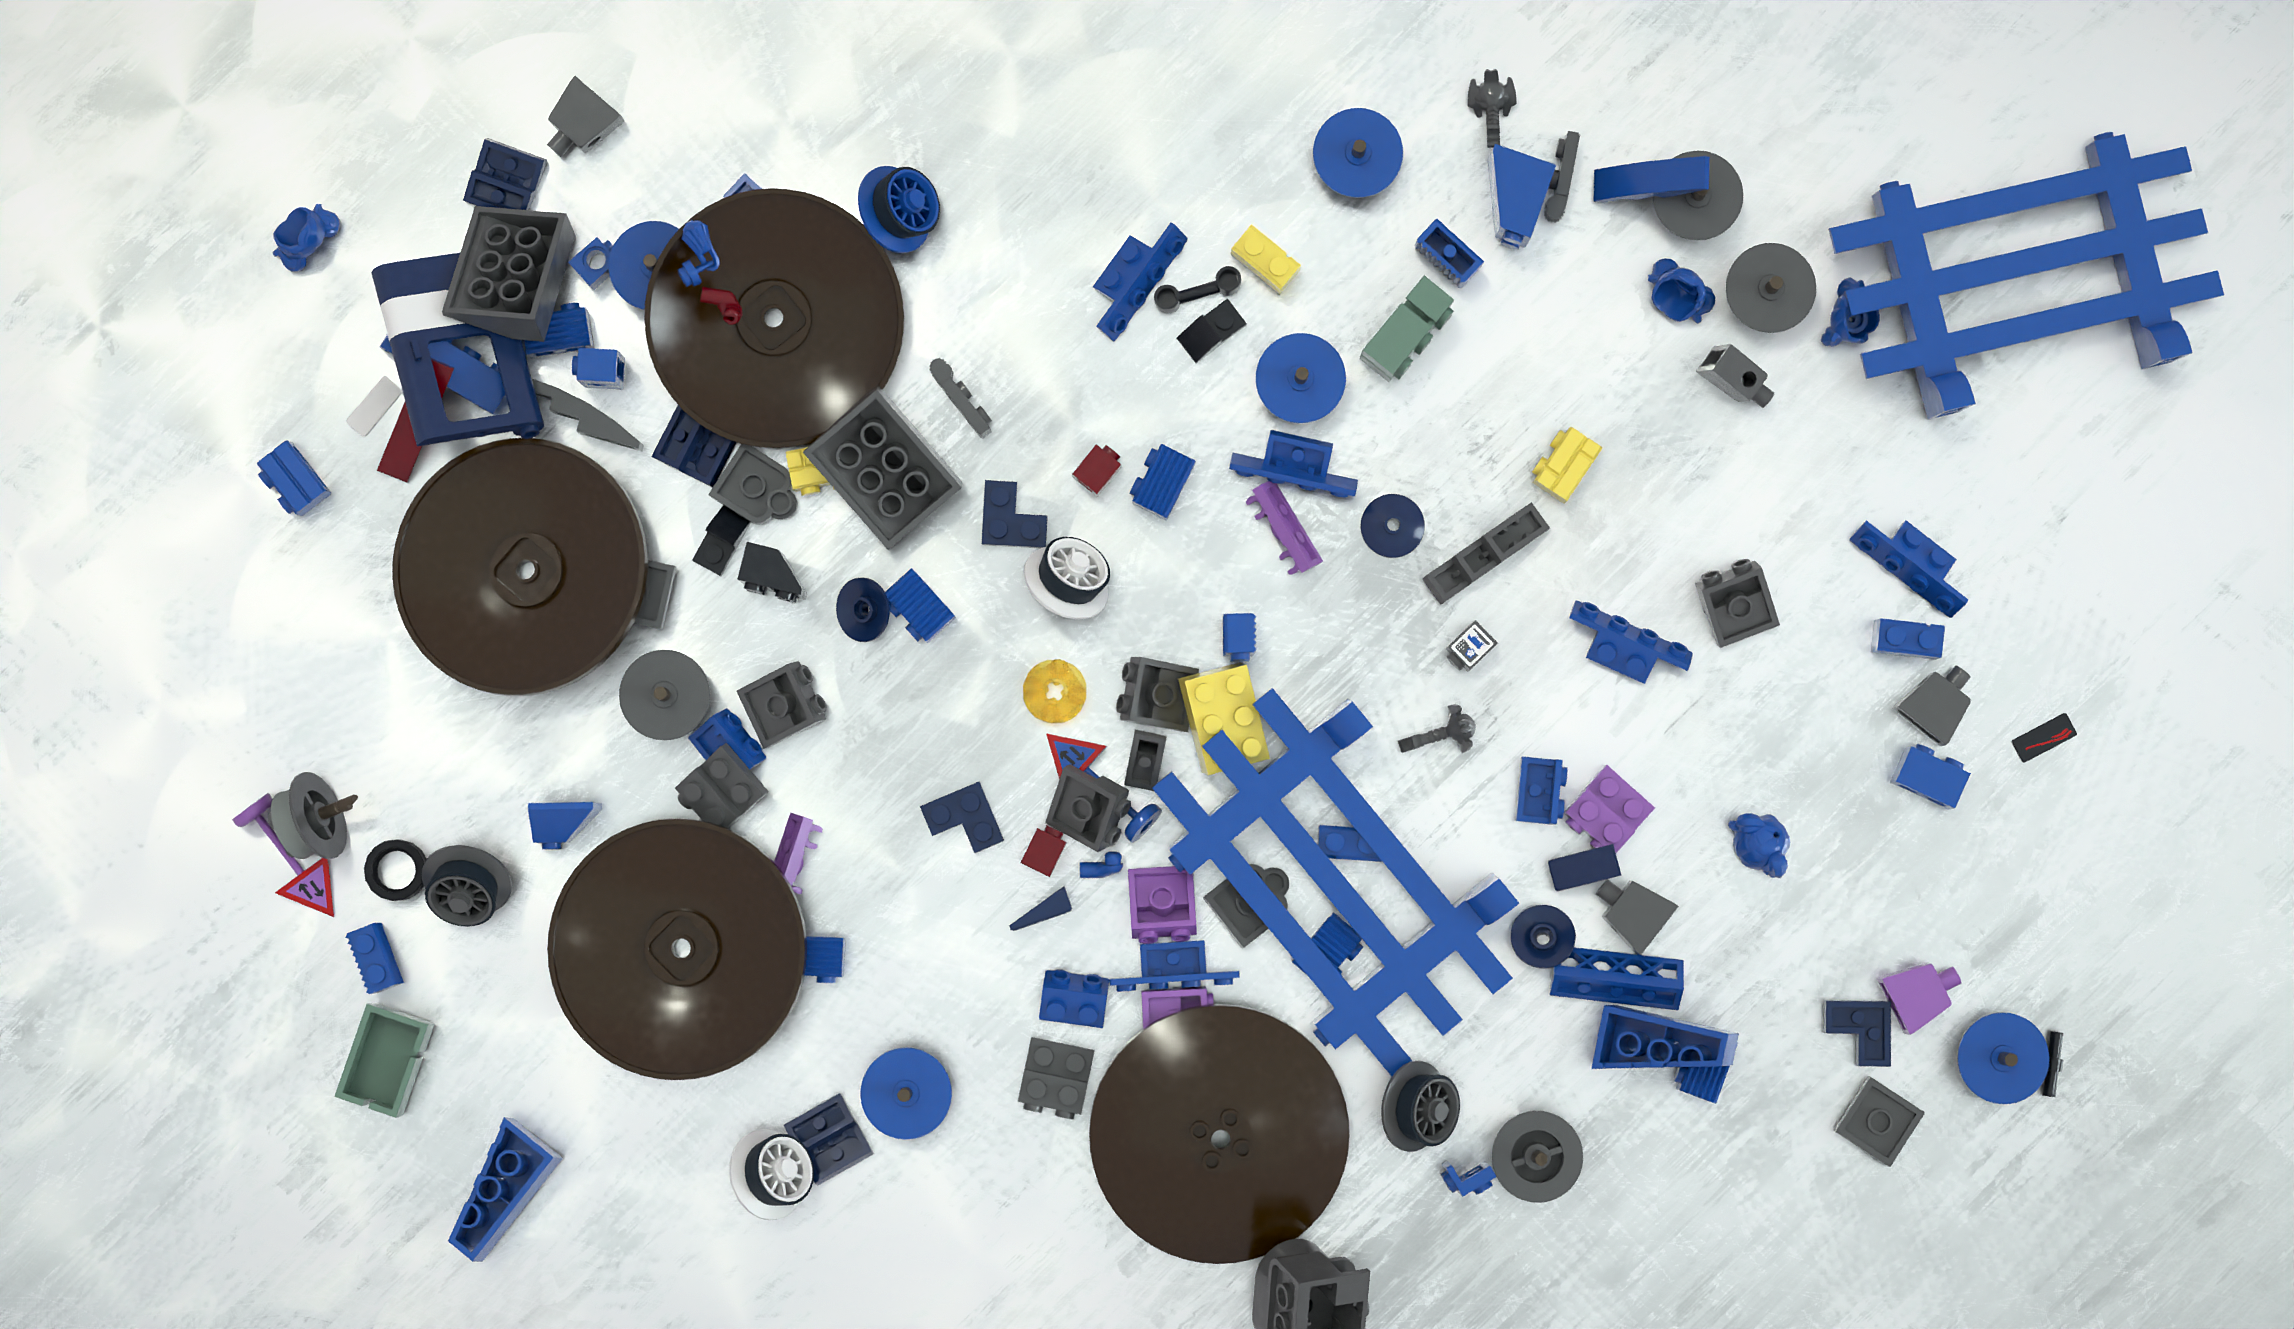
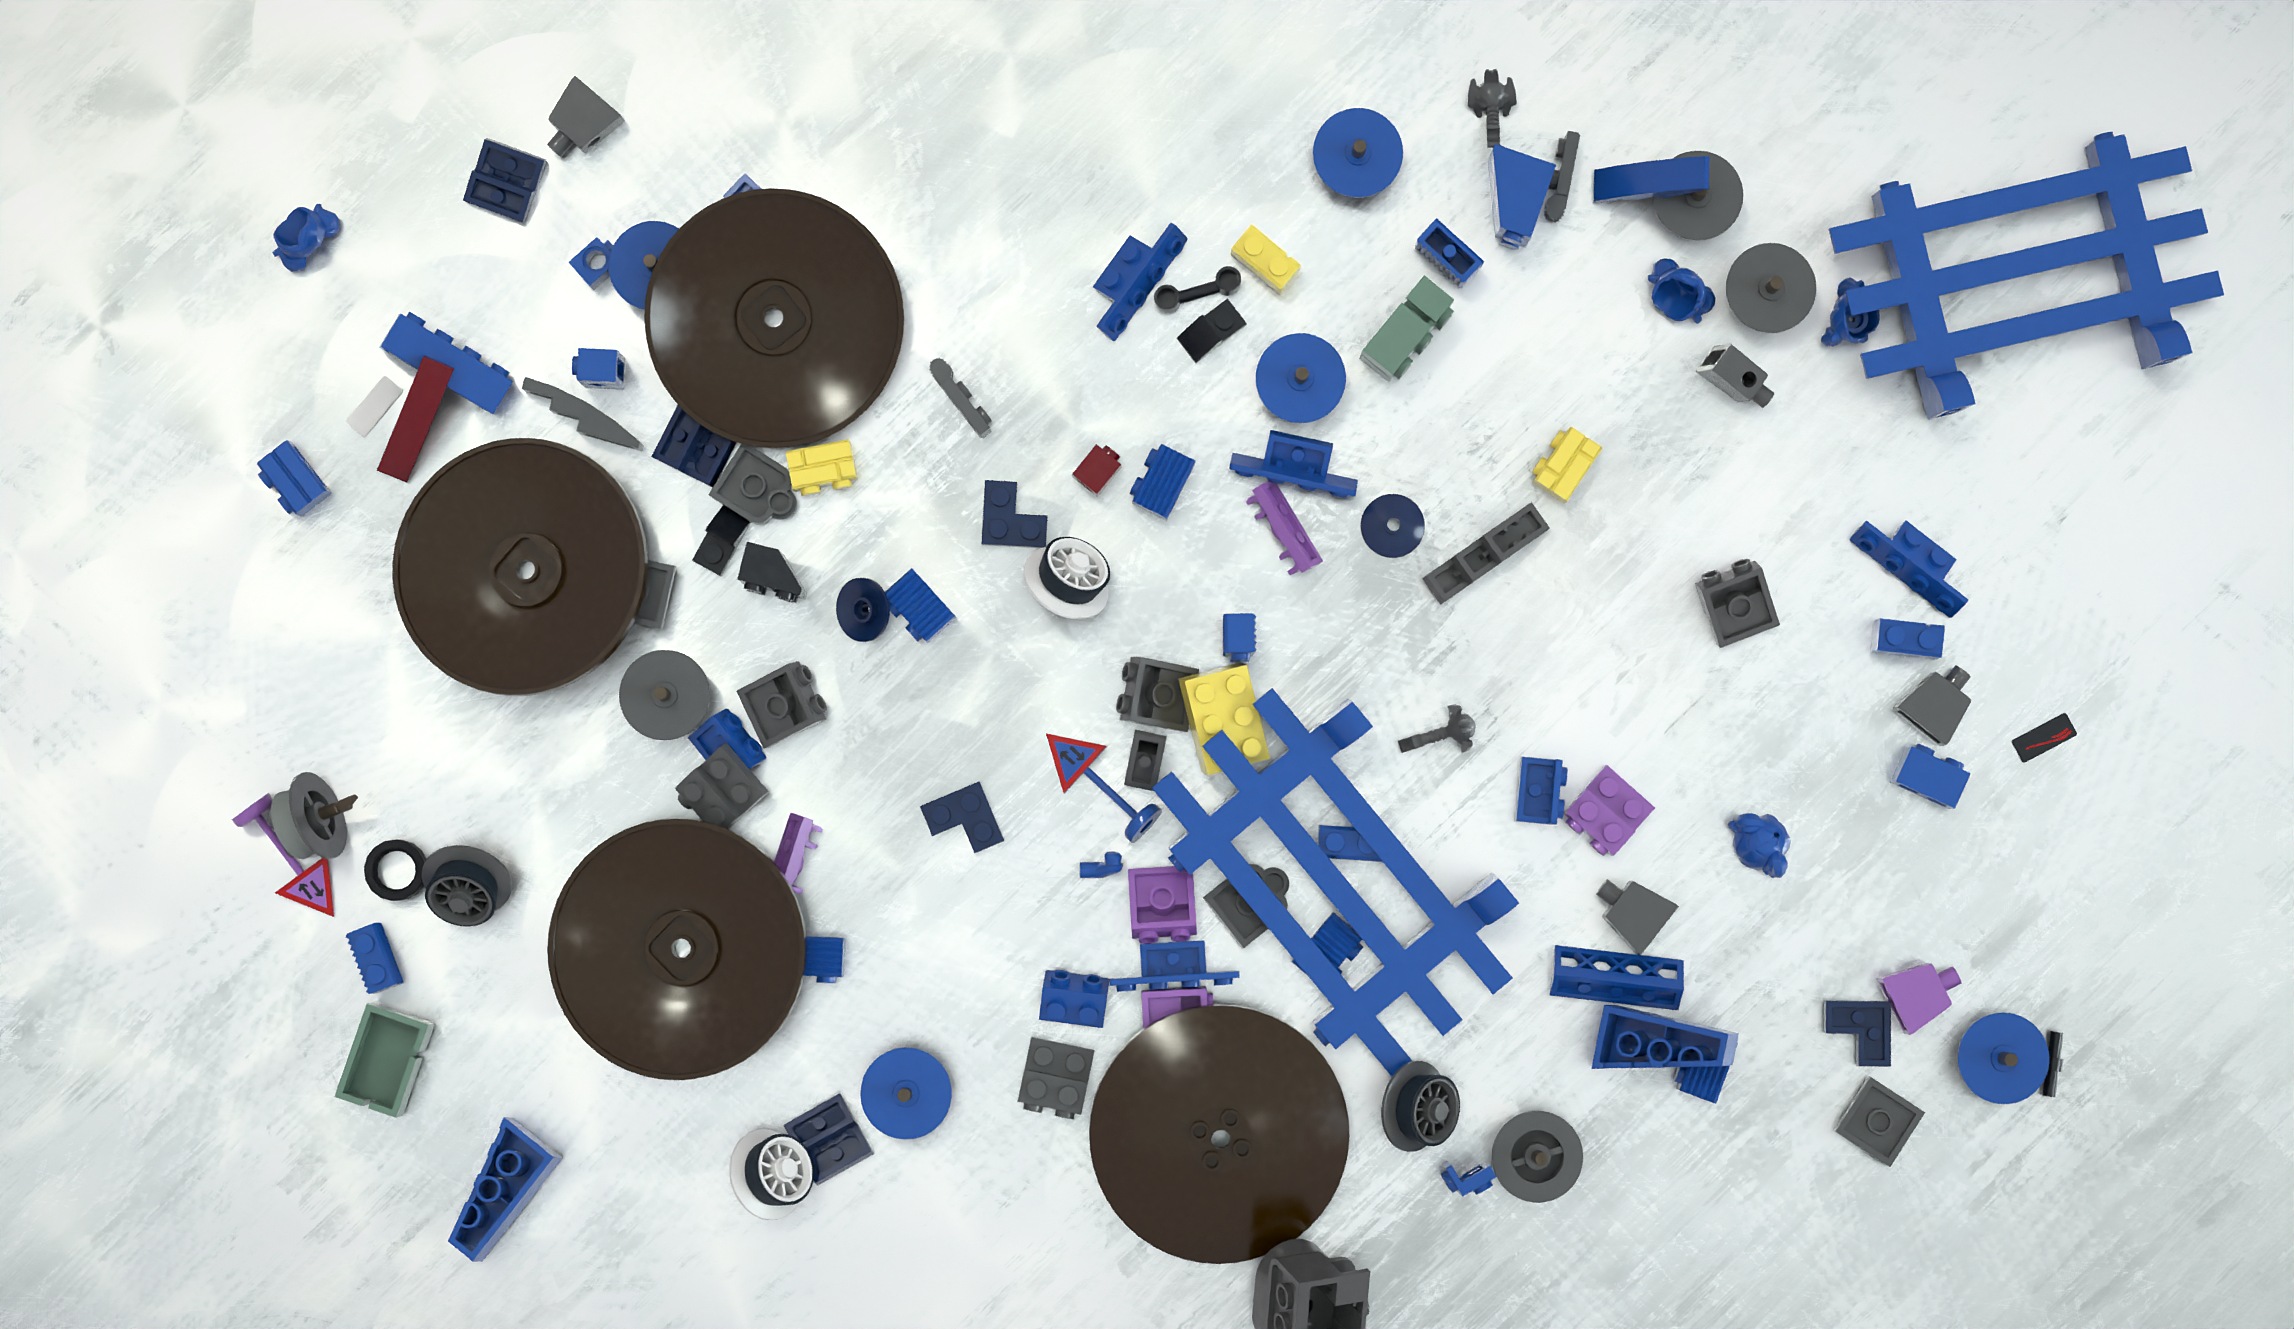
(412, 307): dark blue piece -> none
(510, 271): dark grey slope -> none
(560, 822): blue slope -> none
(566, 332): blue brick -> none
(698, 239): blue piece -> none
(726, 303): dark red arm -> none
(883, 467): dark grey slope -> none
(898, 207): blue piece -> none
(1036, 688): clear yellow plate -> none
(1044, 850): dark red brick -> none
(1051, 907): dark blue slope -> none
(1088, 808): dark grey plate -> none
(1470, 647): brick -> none
(1543, 921): dark blue dish -> none
(1584, 867): dark blue slope -> none
(1627, 647): blue bracket -> none

